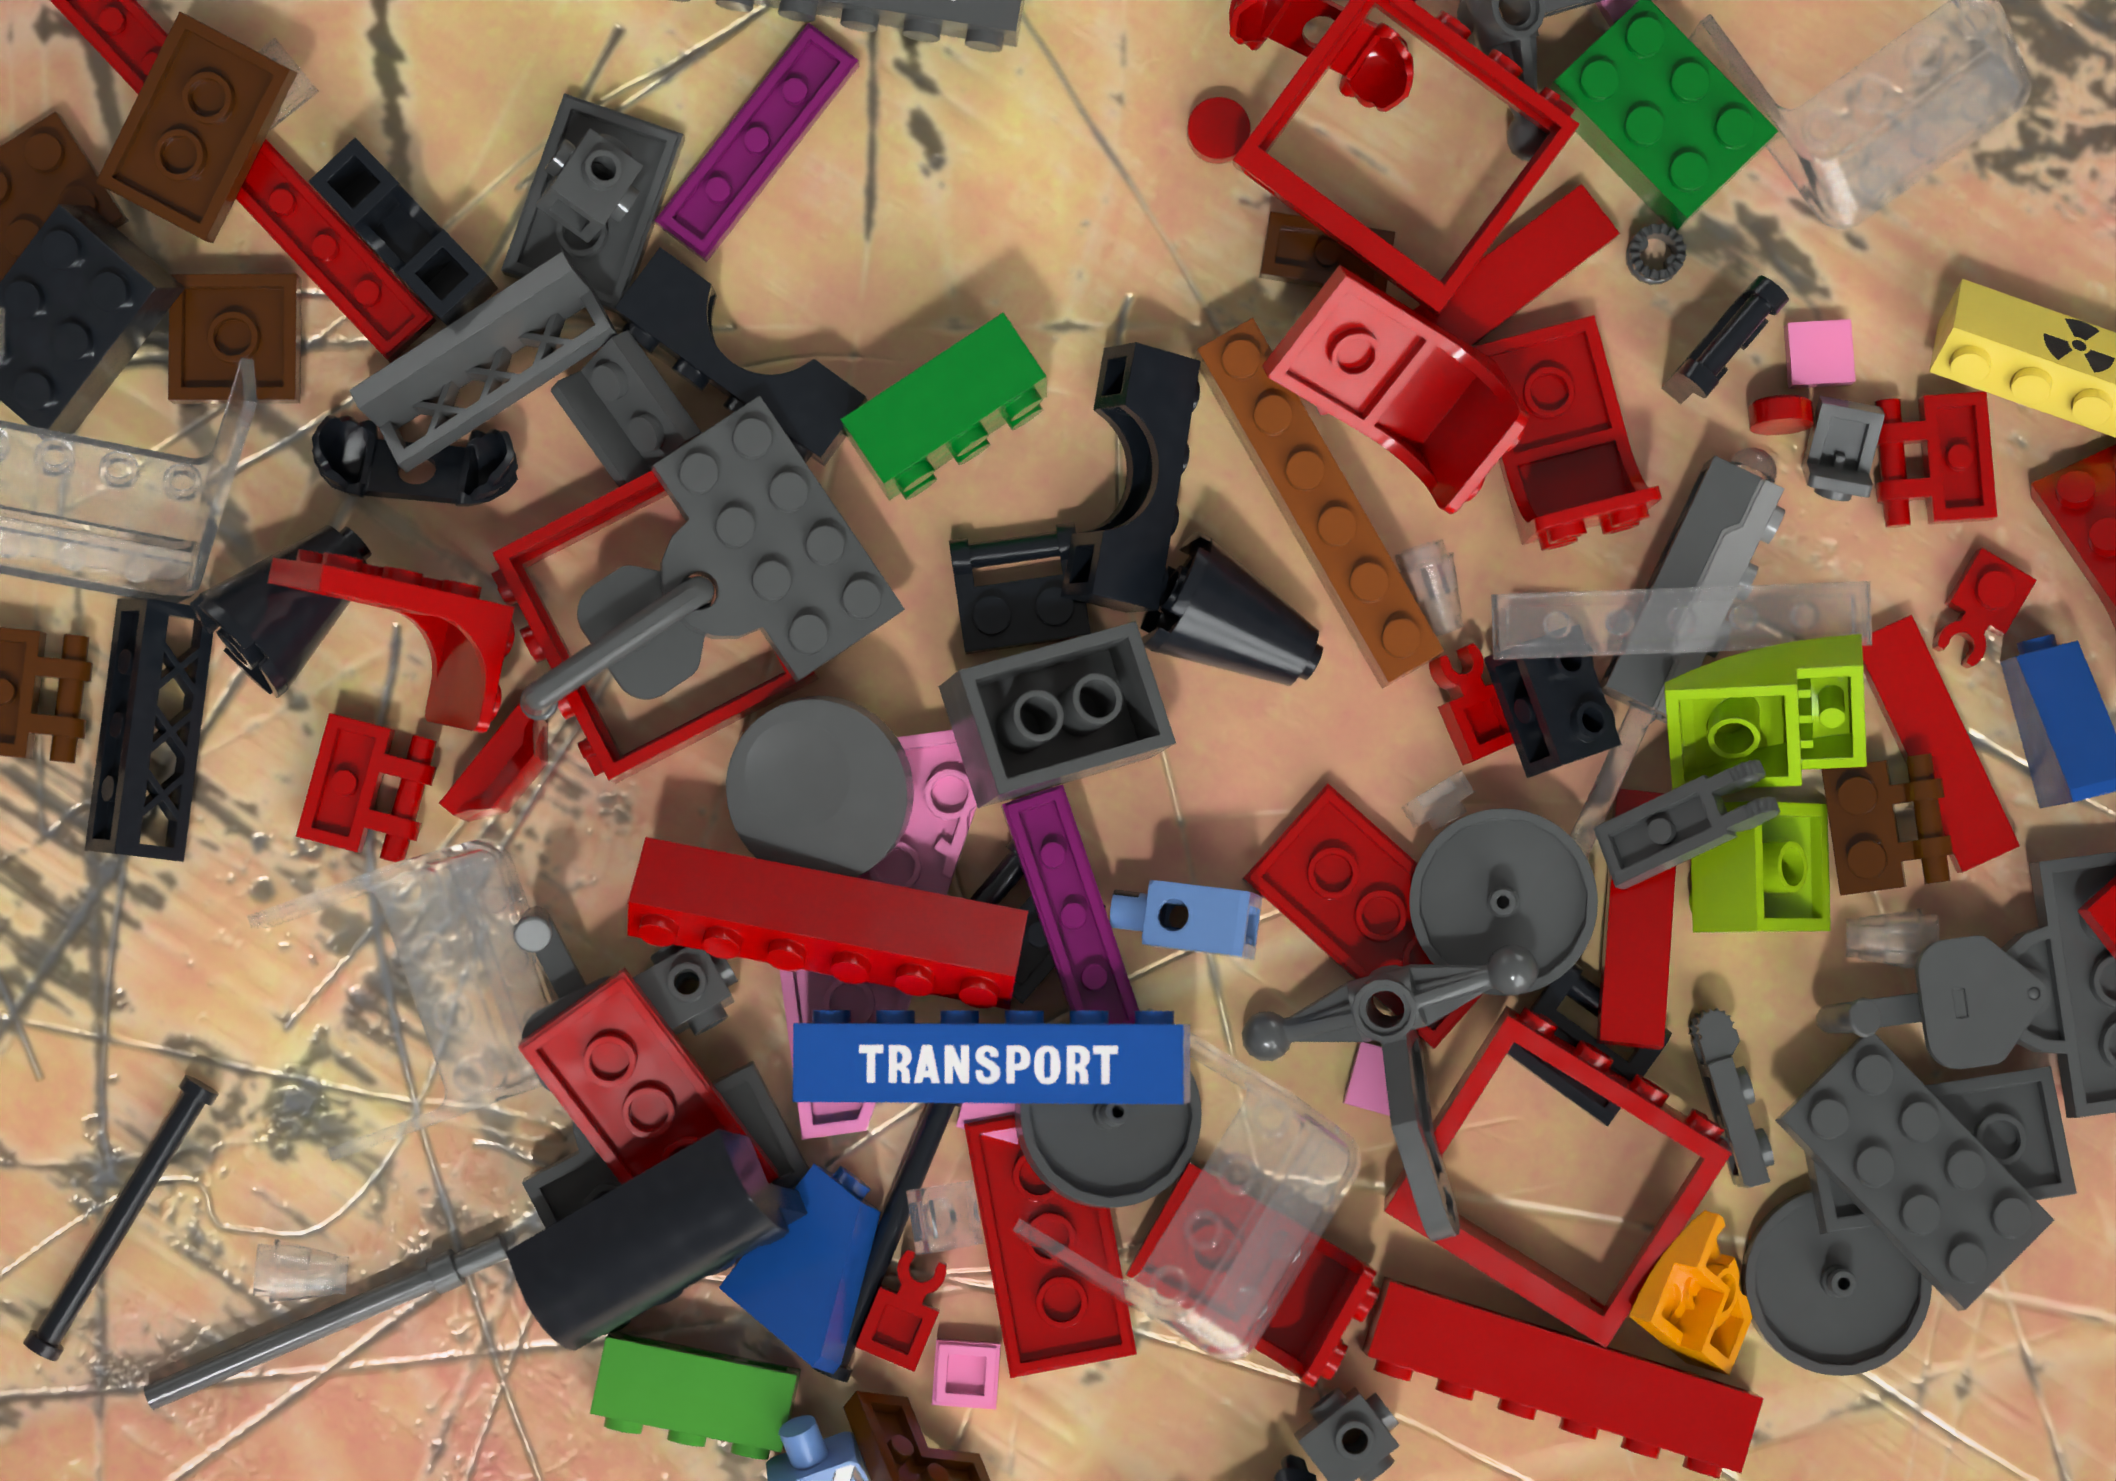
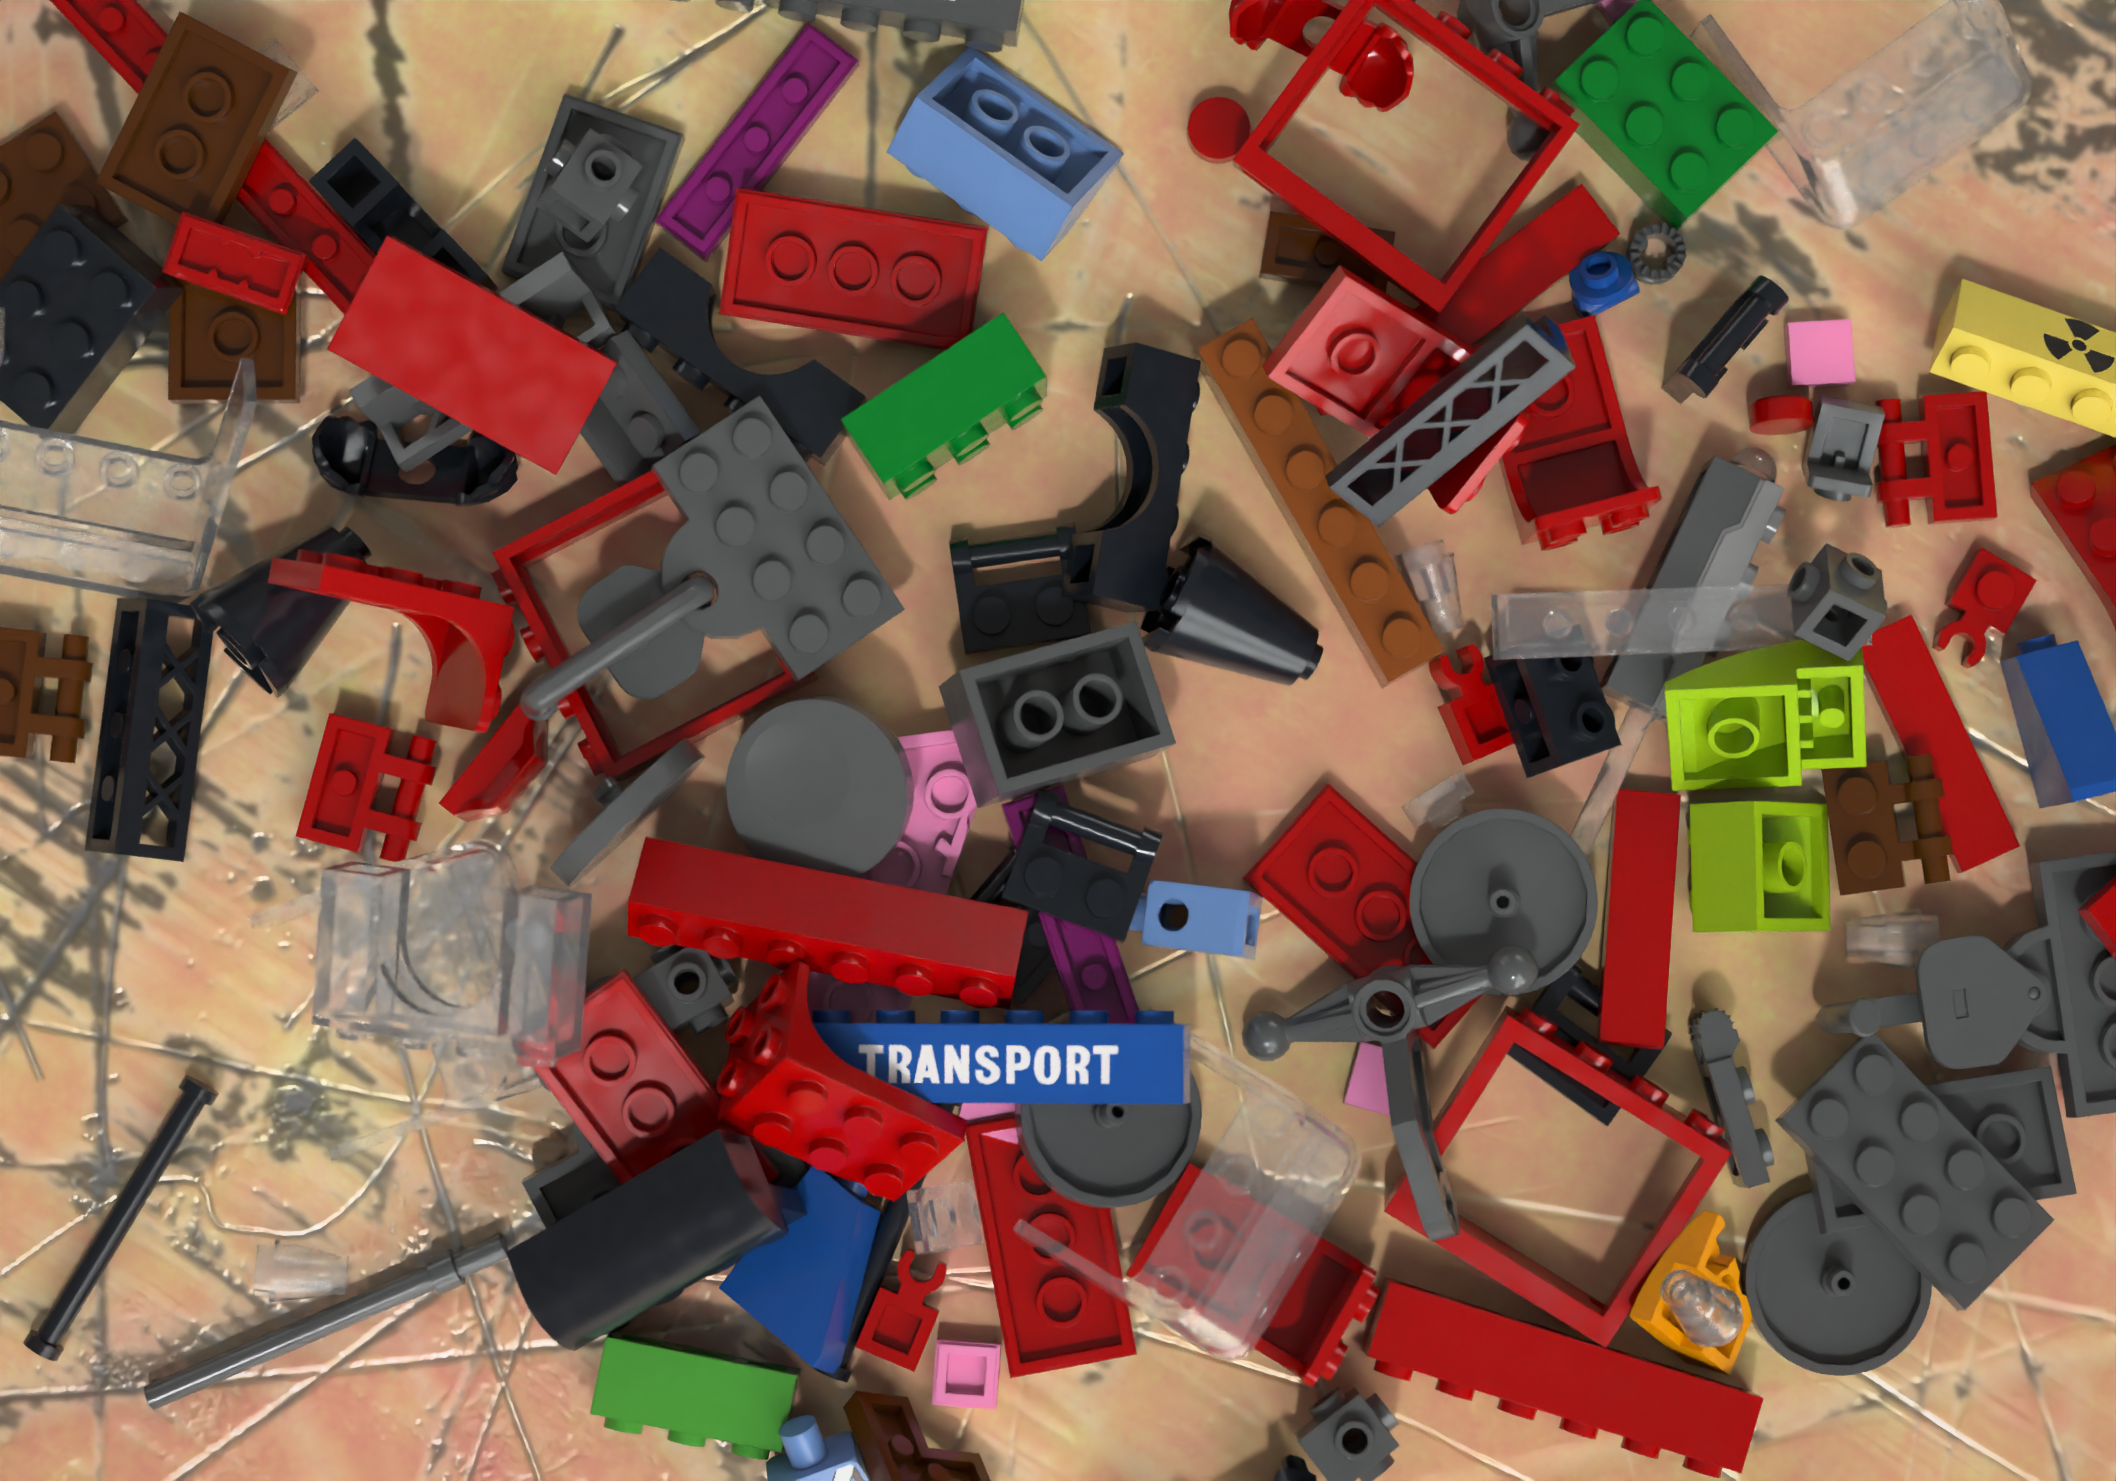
(234, 263): none -> red plate
(371, 988): none -> clear arch
(472, 354): none -> red tile
(625, 811): none -> dark grey piece
(813, 1105): none -> red bracket
(852, 269): none -> red tile
(1003, 152): none -> medium blue slope
(1074, 886): none -> black plate
(1453, 418): none -> black fence
(1601, 283): none -> blue plate
(1681, 824): dark grey hinge -> none
(1704, 1309): none -> clear cone
(1837, 601): none -> dark grey brick

